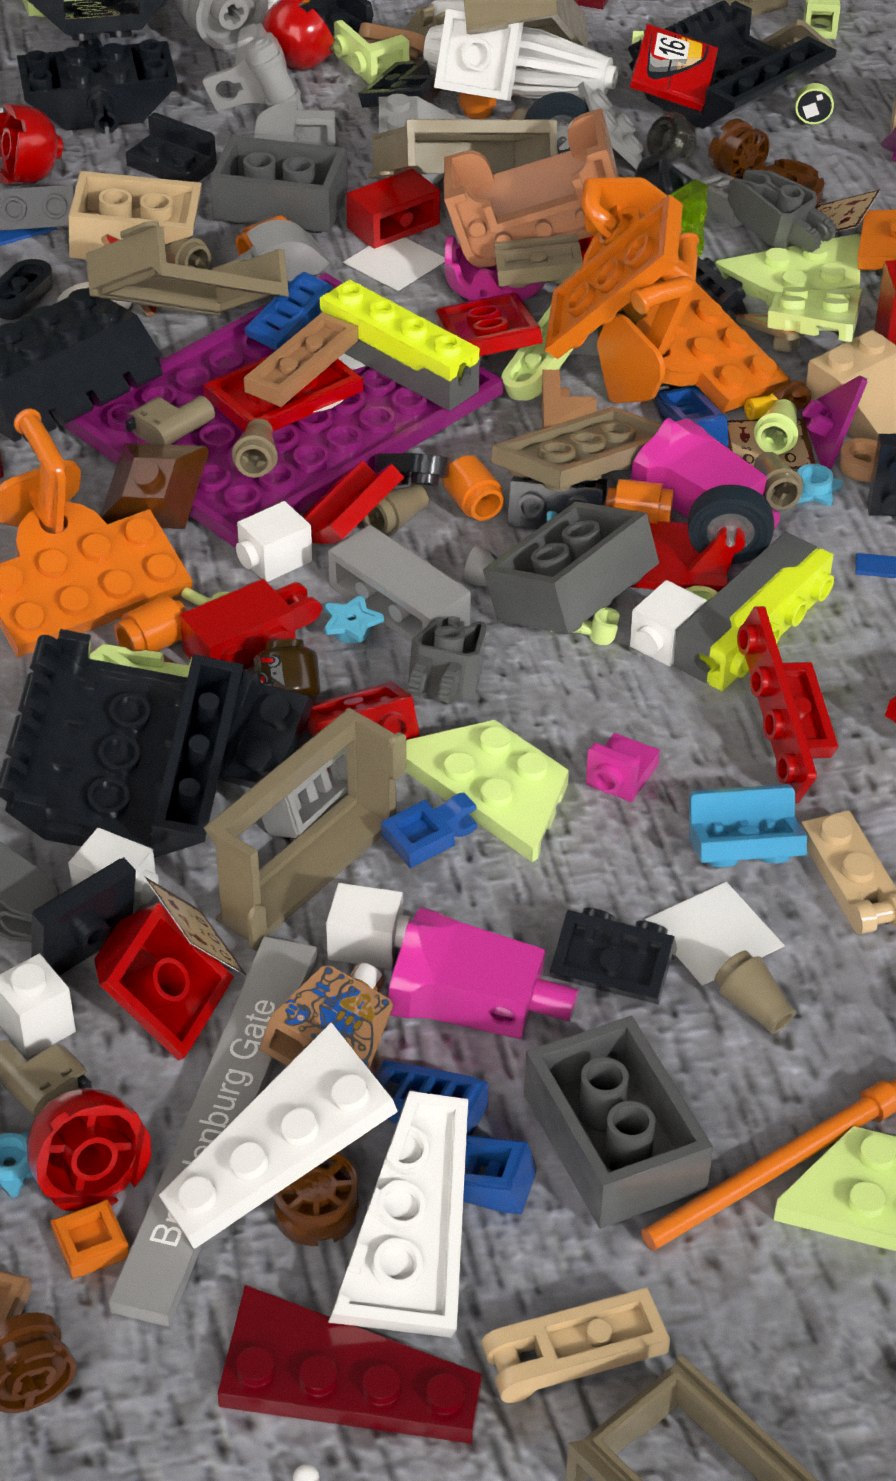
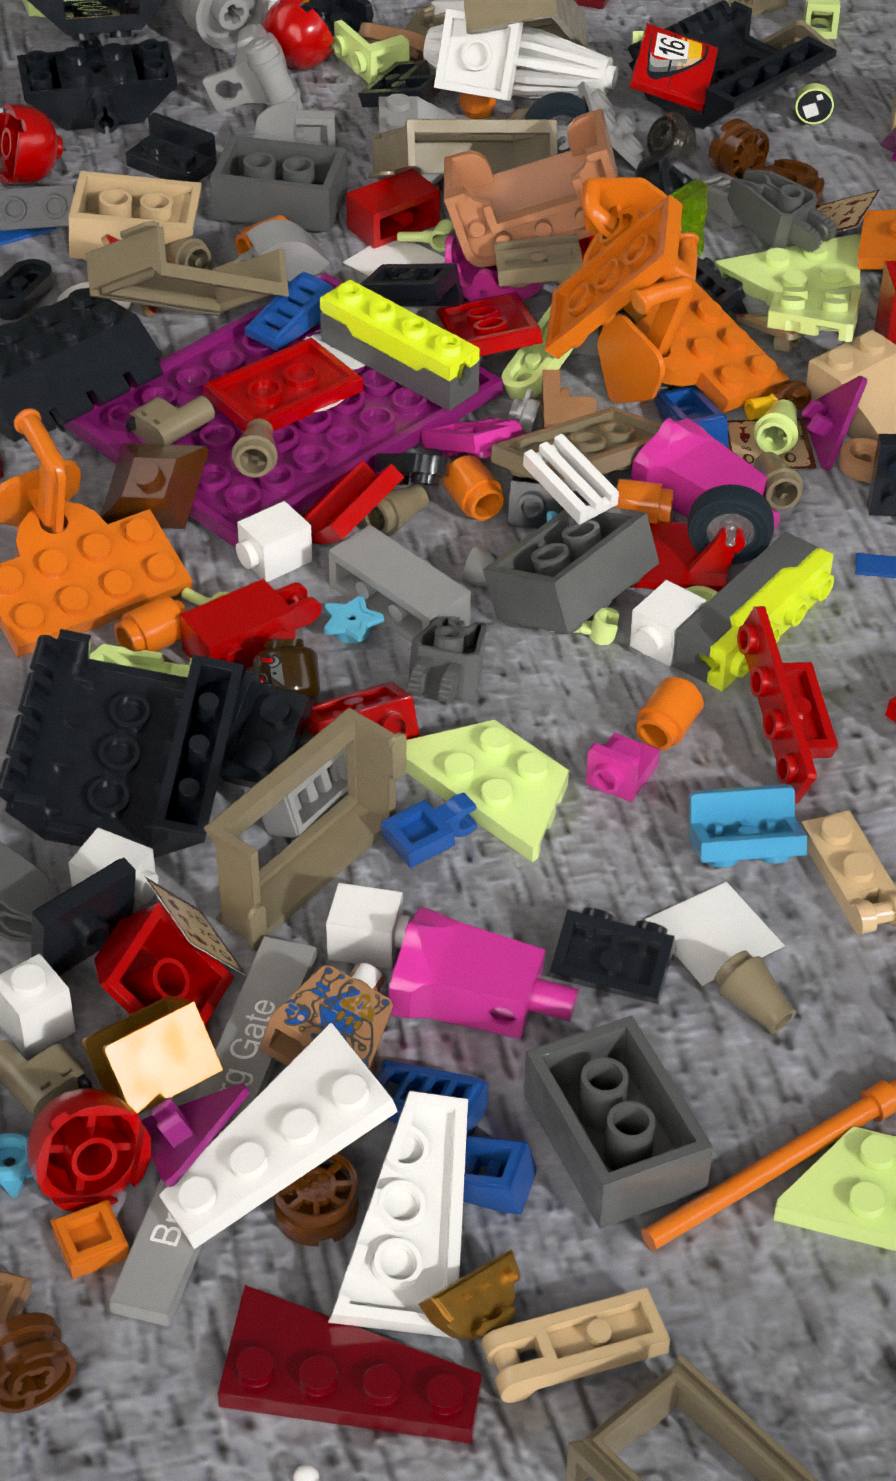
(153, 1053): none -> piece
(186, 1130): none -> magenta piece
(301, 359): medium nougat plate -> none
(417, 284): none -> black bracket
(435, 238): none -> yellowish green hand
(470, 437): none -> dark pink hinge
(476, 1301): none -> pearl gold tile
(526, 412): none -> light grey plate
(577, 474): none -> white tile
(669, 713): none -> orange brick
(818, 484): medium azure plate -> none

